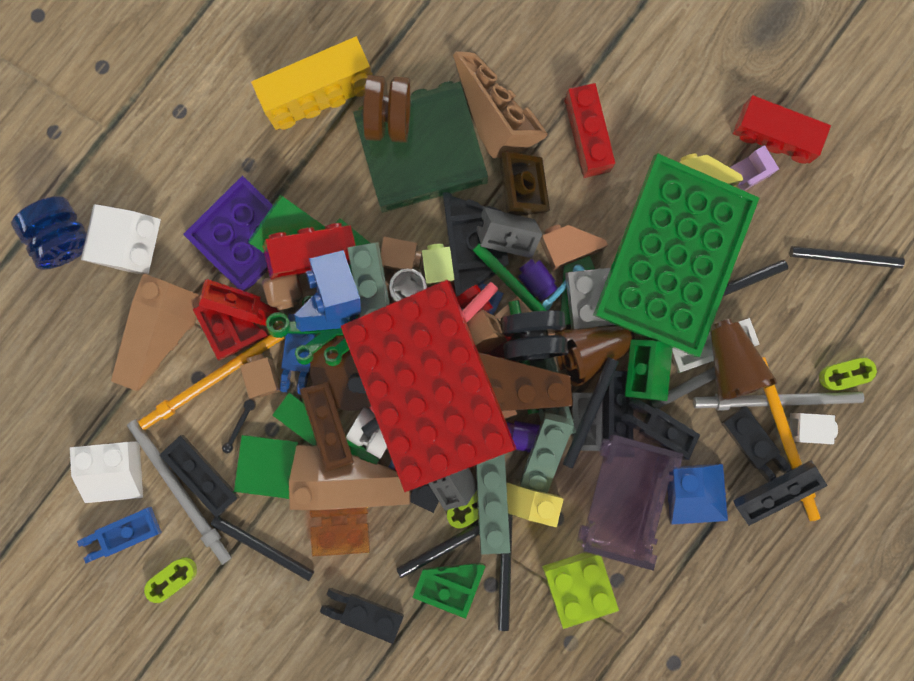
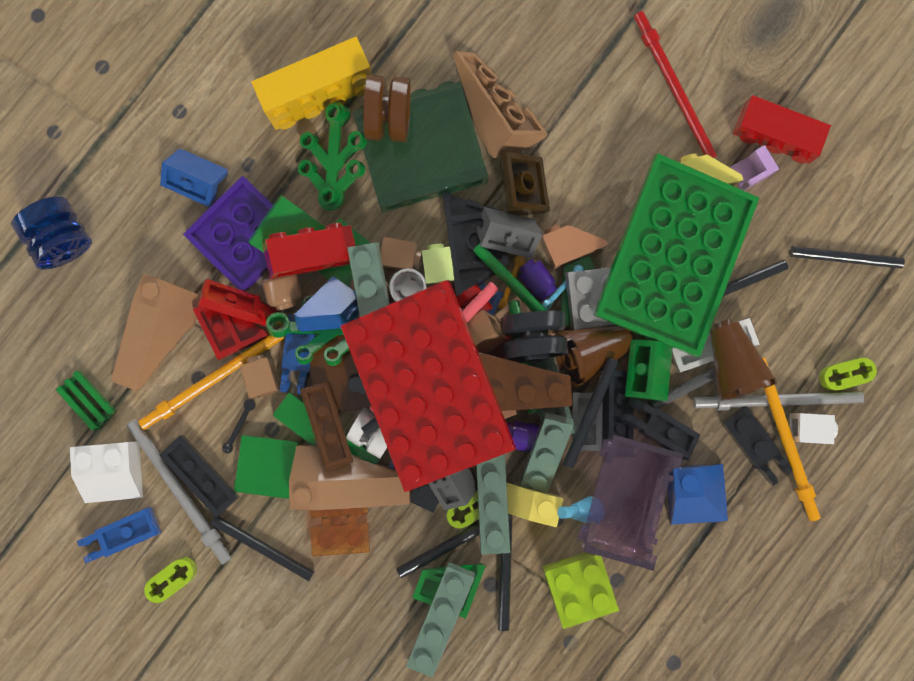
(70, 384): none -> green tile
(121, 239): white slope -> none
(192, 176): none -> blue panel
(334, 159): none -> green plant
(334, 286): brick -> none
(364, 615): black hinge -> none
(440, 619): none -> sand green plate
(518, 261): none -> light orange hinge
(577, 511): none -> medium azure cone
(589, 130): red brick -> none
(651, 39): none -> red bar
(780, 493): black plate -> none

